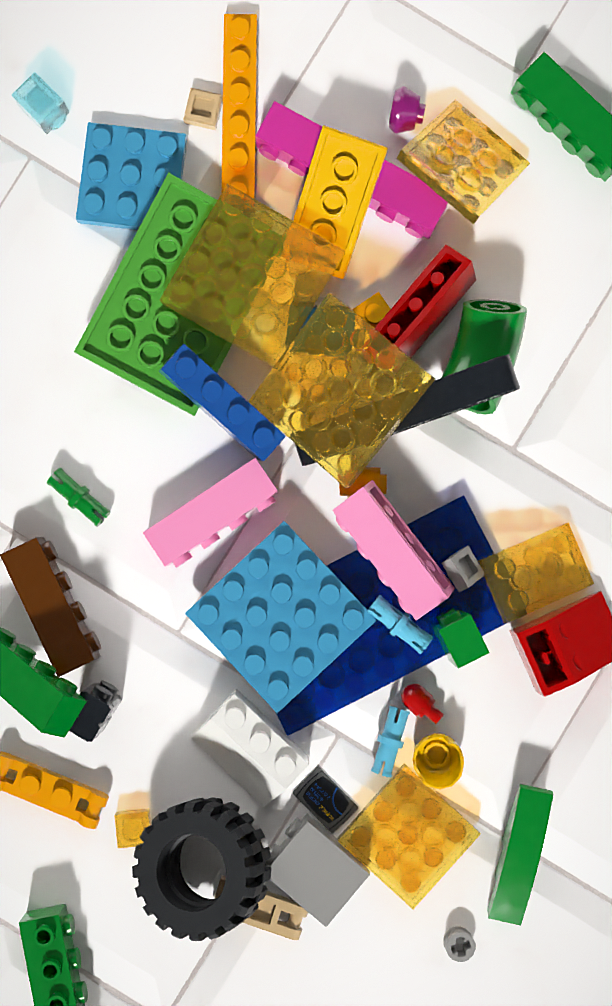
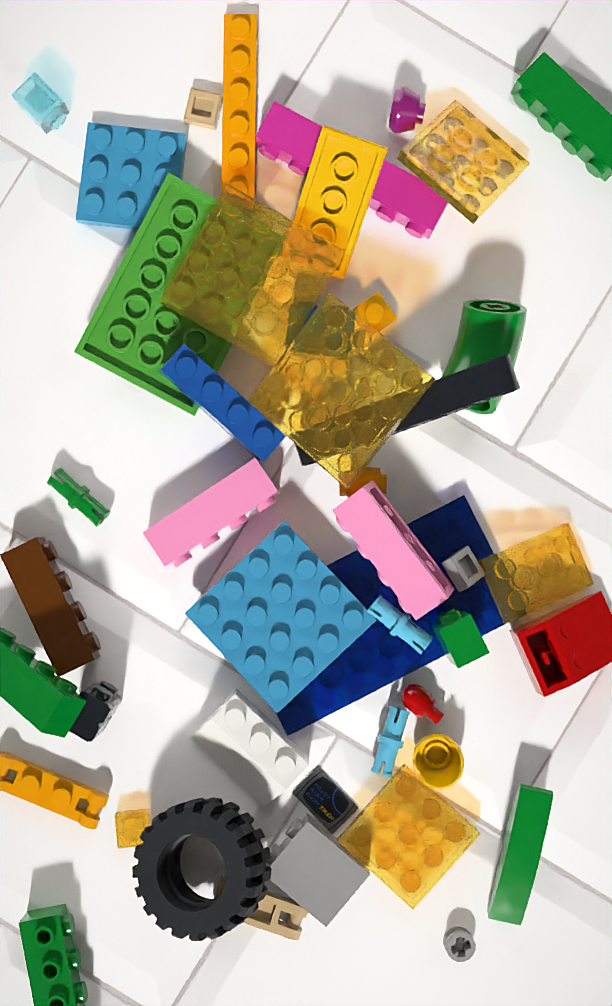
(428, 300): red brick -> none

